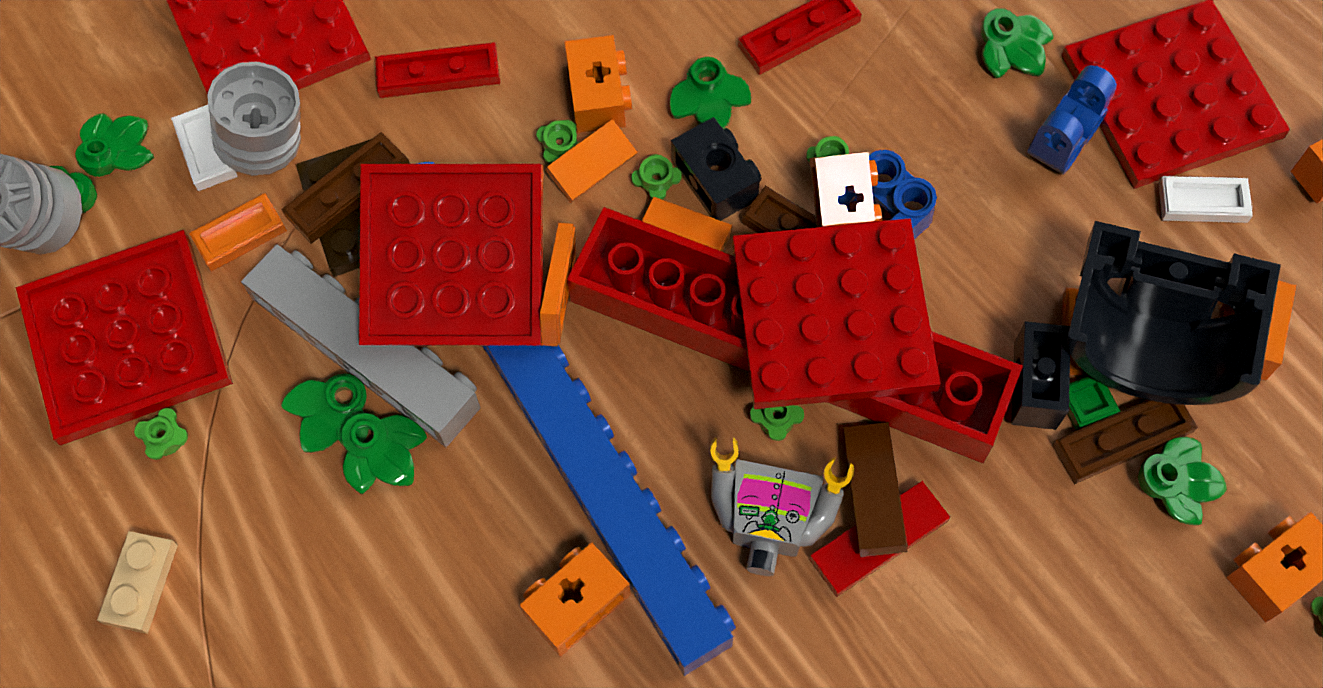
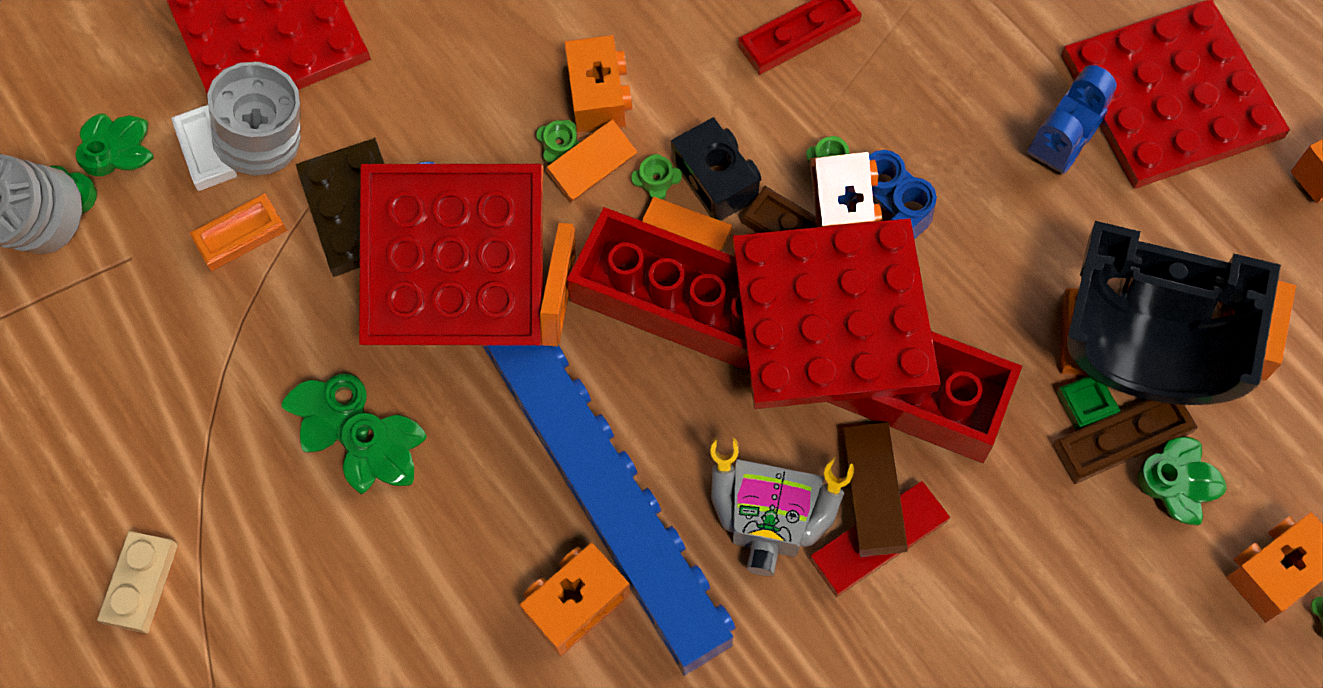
(122, 337): red plate -> none
(169, 443): bright green plate -> none
(329, 321): light grey brick -> none
(339, 190): reddish brown tile -> none
(437, 70): red tile -> none
(709, 98): green plate -> none
(777, 427): bright green plate -> none
(1018, 46): green plate -> none
(1044, 380): black brick -> none
(1205, 199): white tile -> none

